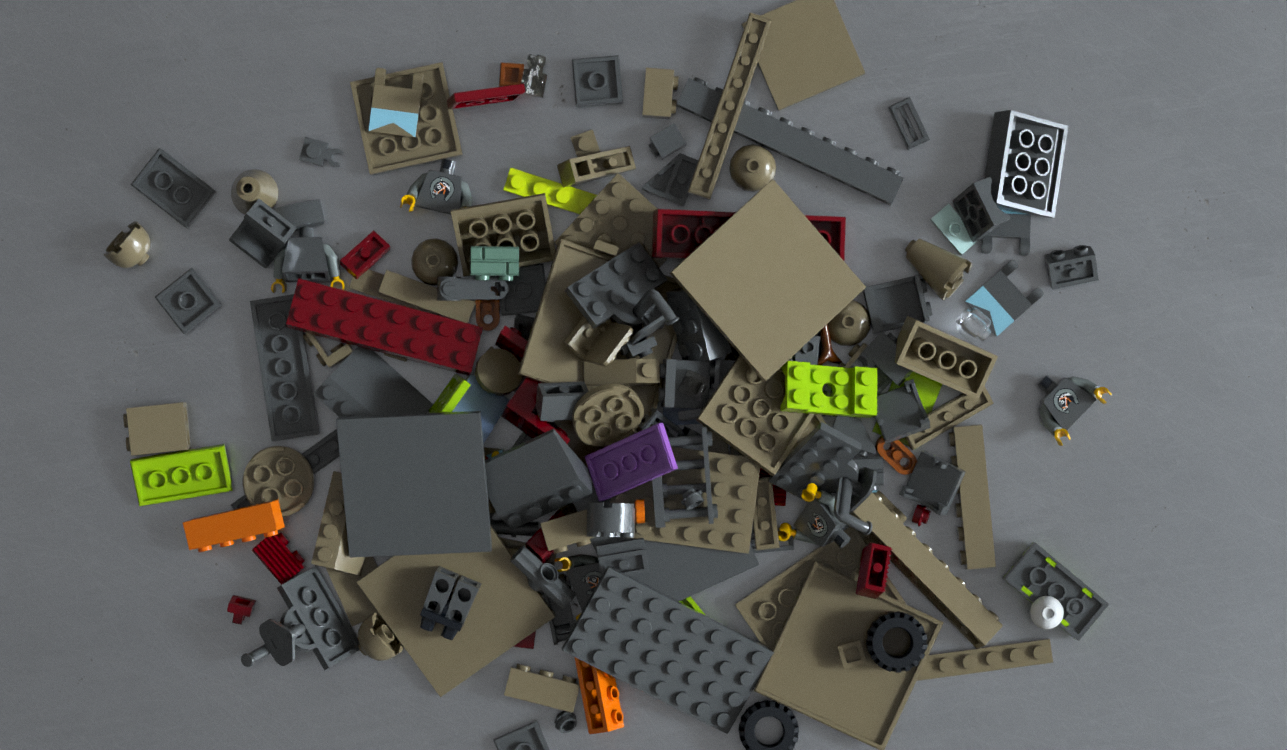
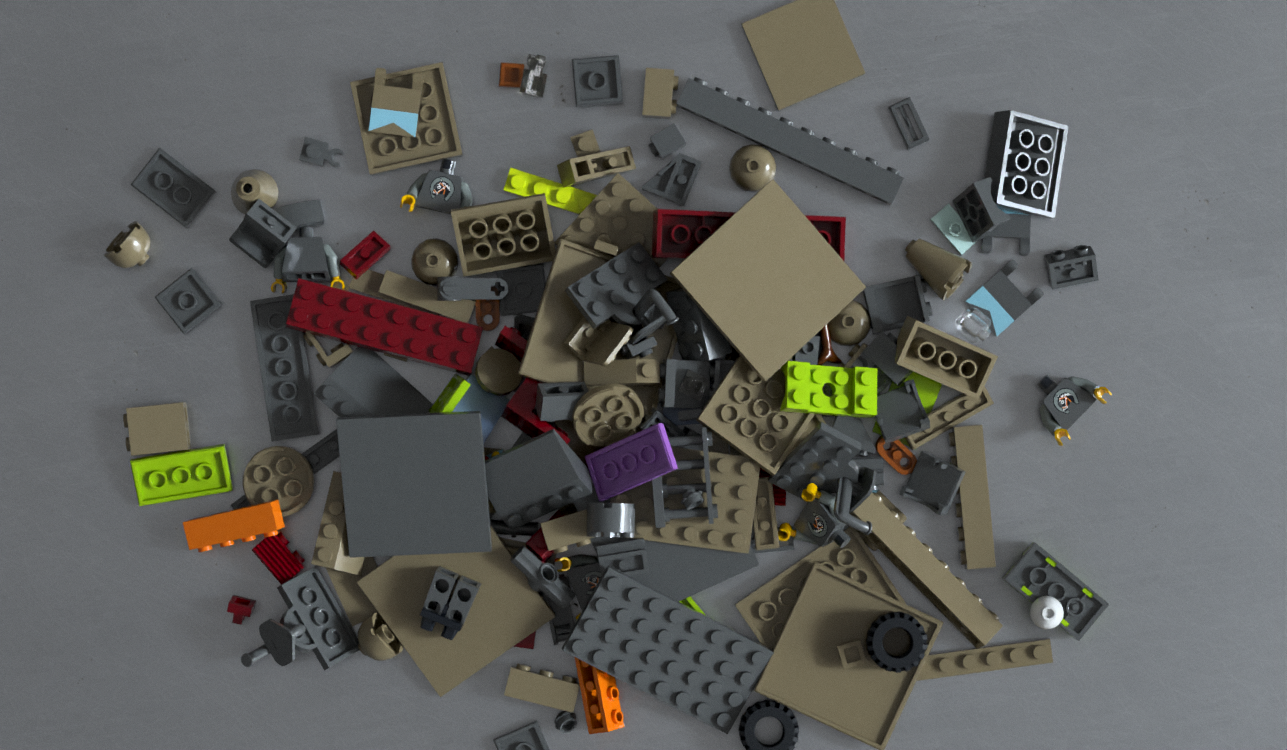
(485, 96): dark red tile -> none
(494, 261): sand green brick -> none
(640, 511): orange tile -> none
(729, 106): dark tan tile -> none
(873, 570): dark red brick -> none
(921, 515): dark red plate -> none

